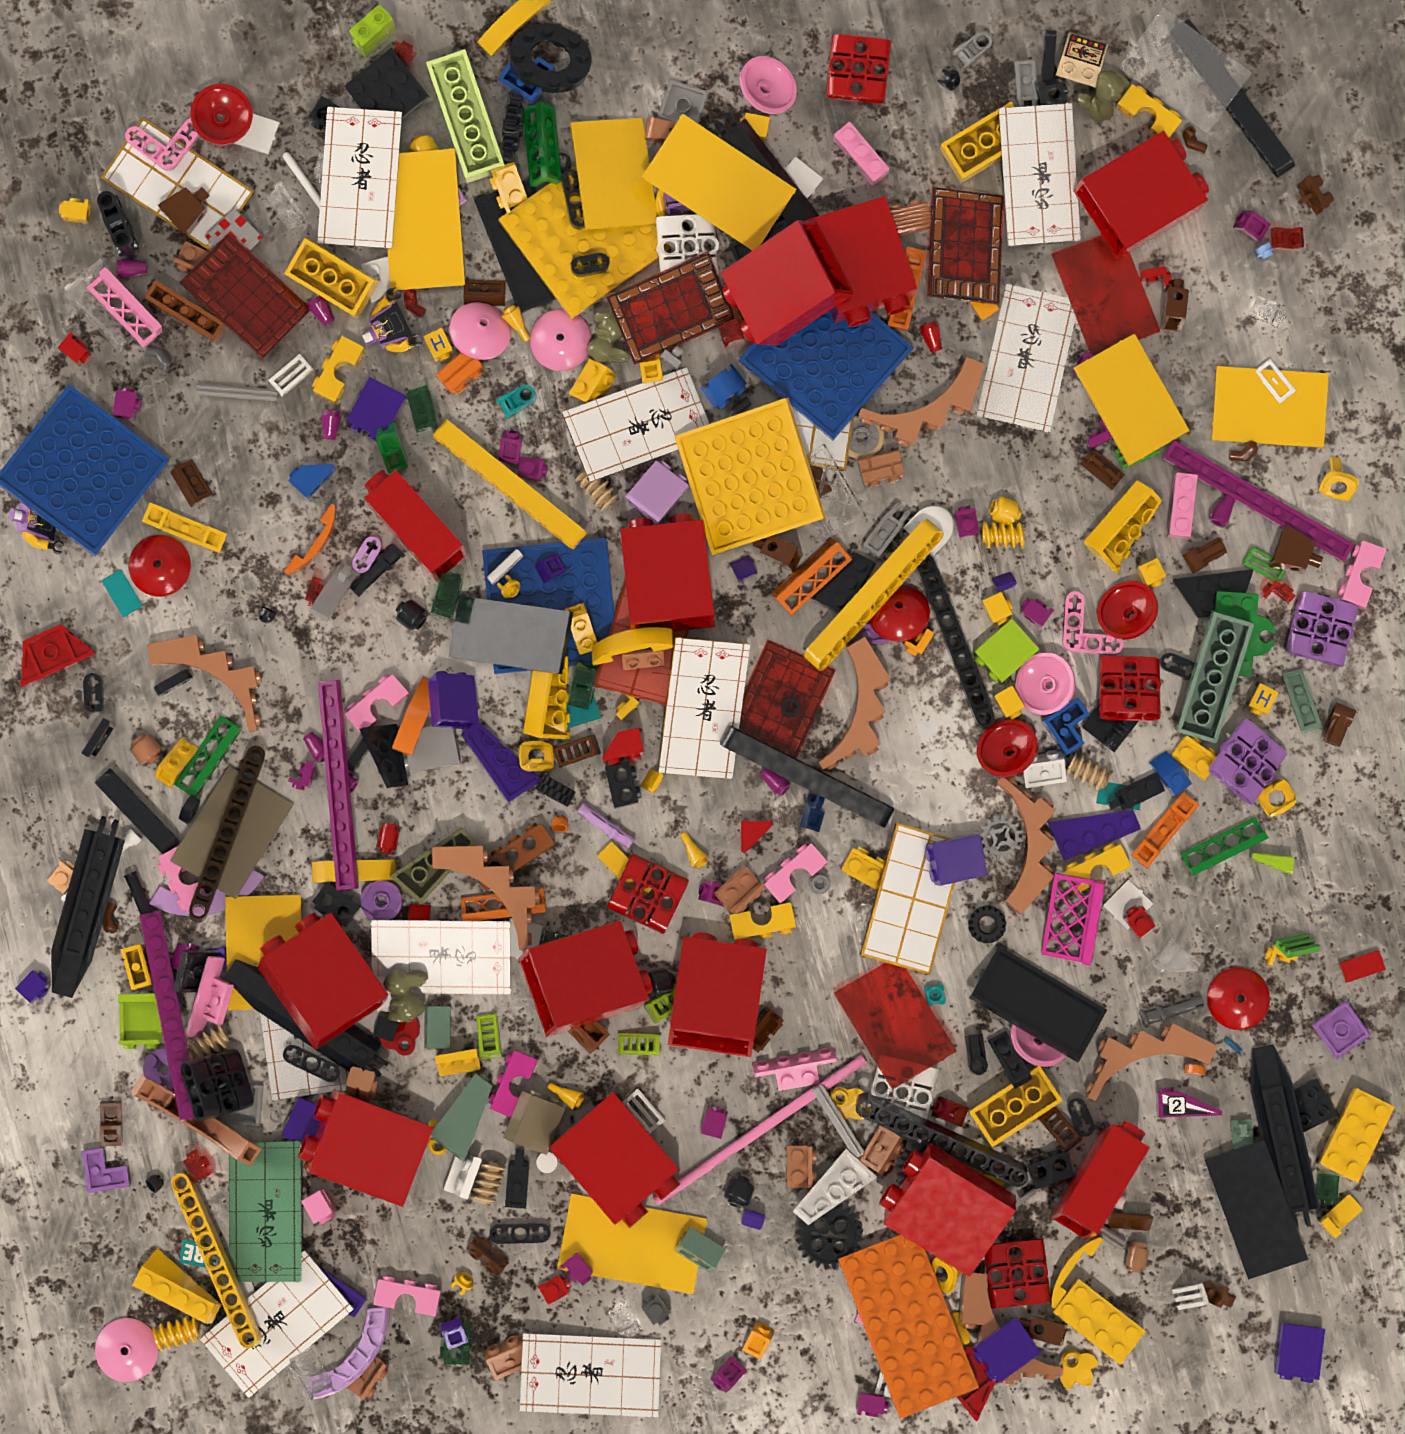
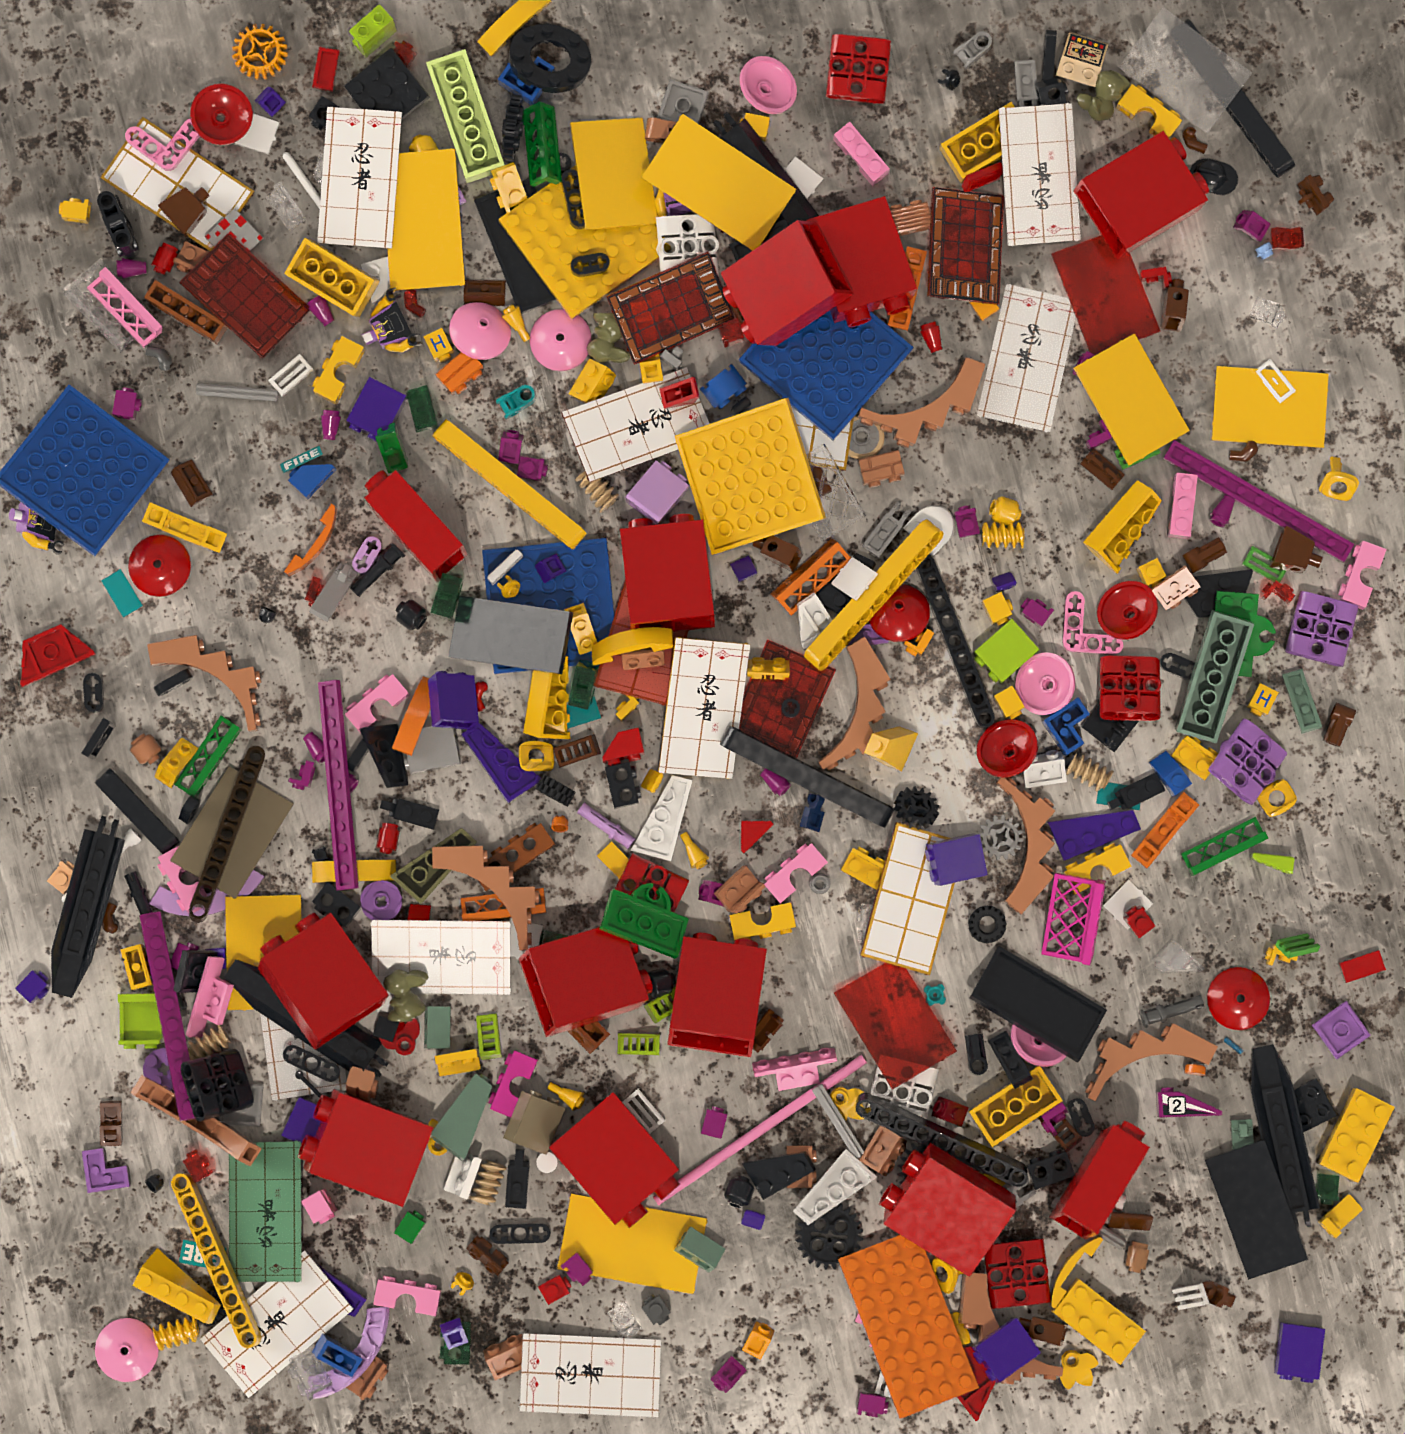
(75, 349): red brick -> none
(164, 258): none -> red brick
(266, 47): none -> light orange gear
(270, 101): none -> dark purple slope
(299, 1075): none -> black hinge
(301, 459): none -> teal sticker
(320, 854): none -> black piece
(326, 69): none -> red tile
(336, 1355): none -> blue slope
(410, 1226): none -> green brick
(411, 812): none -> black hinge
(480, 688): none -> red arm
(645, 920): none -> green plate
(664, 822): none -> white wing
(680, 393): none -> red slope
(758, 666): none -> yellow hinge
(776, 1173): none -> black wing
(812, 619): none -> white wing
(854, 578): none -> white piece
(891, 746): none -> yellow slope
(916, 807): none -> black gear
(982, 177): none -> red tile
(1055, 1115): none -> magenta bracket
(1176, 587): none -> bracket
(1218, 175): none -> black piece

